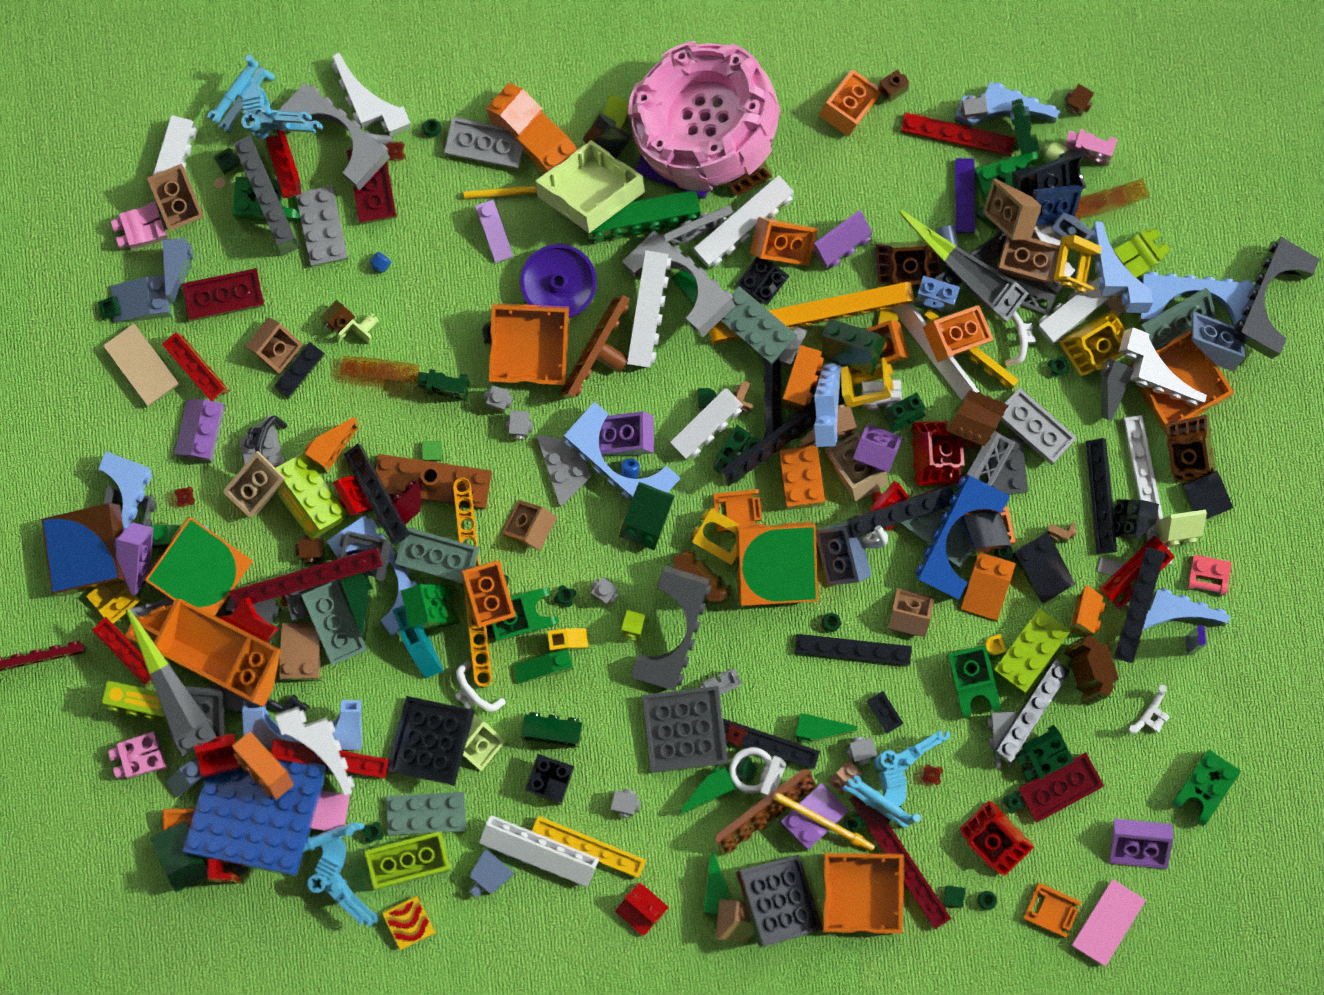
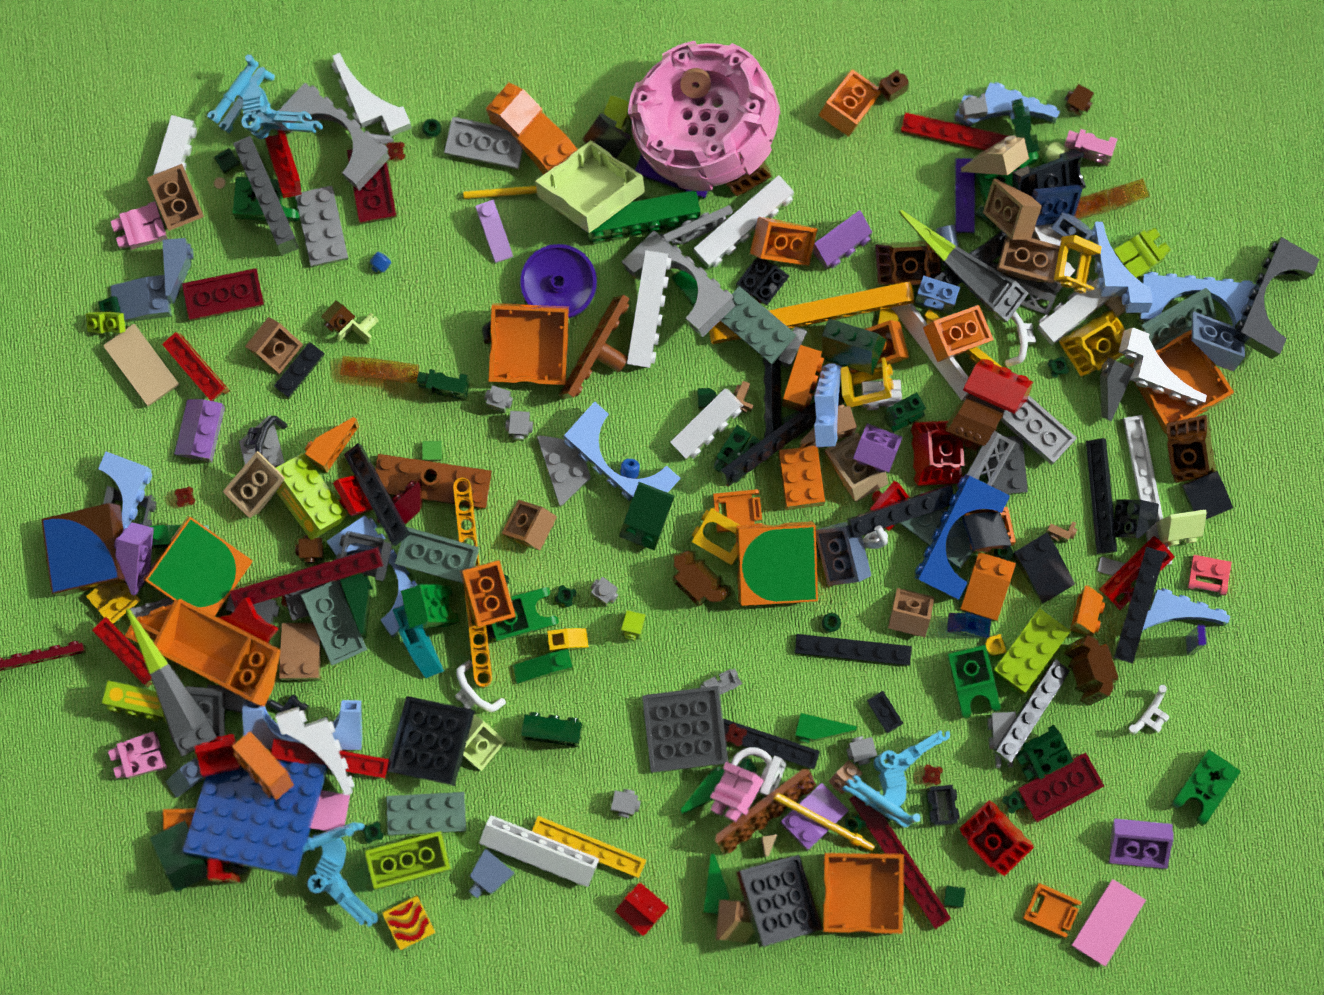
(105, 322): none -> lime slope
(549, 779): black slope -> none
(627, 434): medium lavender slope -> none
(689, 592): dark grey arch -> none
(695, 75): none -> medium nougat piece
(735, 791): none -> bright pink hips
(767, 843): none -> tan slope
(942, 805): none -> black window
(968, 625): none -> clear blue slope
(993, 898): dark green plate -> none
(998, 386): none -> red slope
(1000, 158): none -> tan slope

